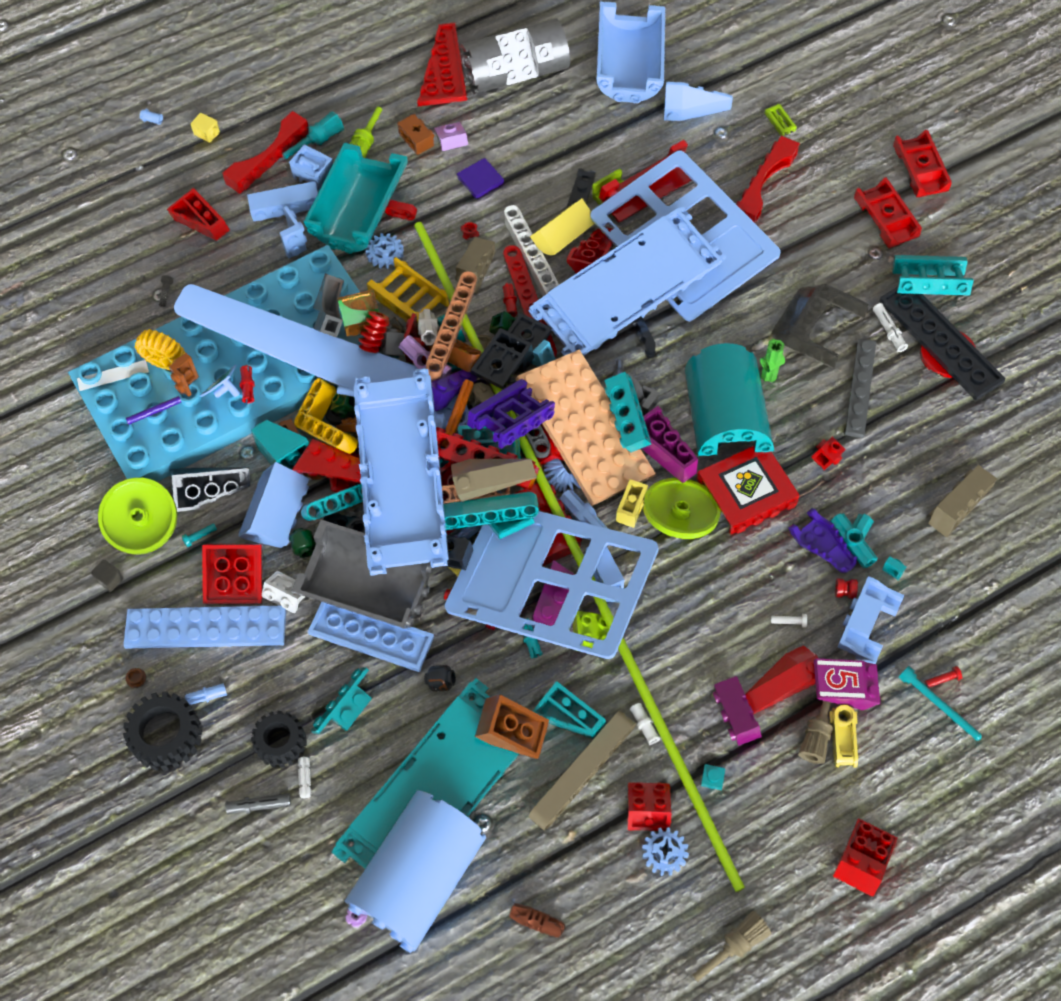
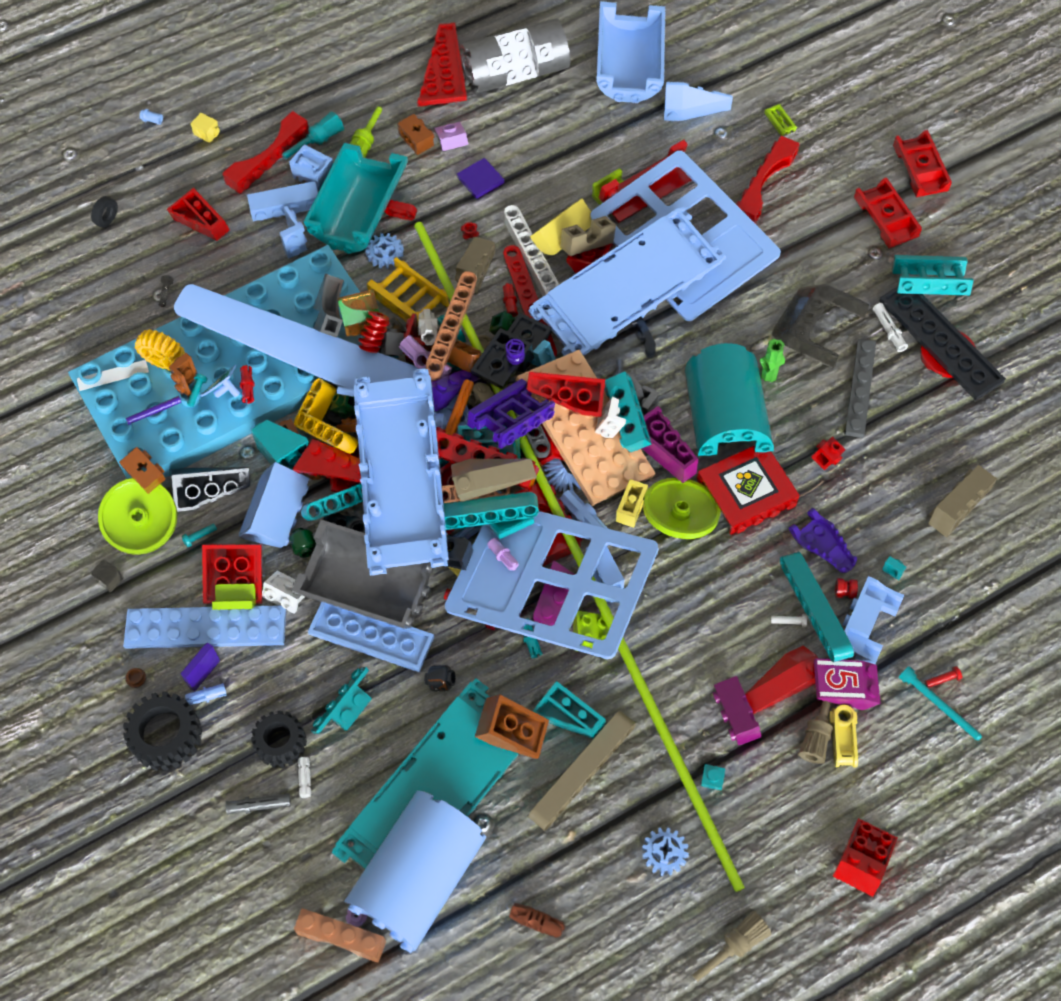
(98, 209): none -> black tyre
(151, 477): none -> dark orange brick
(200, 379): none -> teal piece
(200, 667): none -> dark purple tile
(234, 596): none -> lime panel
(325, 929): none -> nougat arch
(502, 554): none -> lavender axle
(515, 351): none -> dark purple wheel
(573, 392): none -> red wedge
(576, 240): none -> dark tan arch
(582, 188): black plate -> none
(609, 422): none -> white bracket
(645, 723): white pin -> none
(649, 806): red bracket -> none
(816, 607): none -> teal beam
(857, 532): teal piece -> none

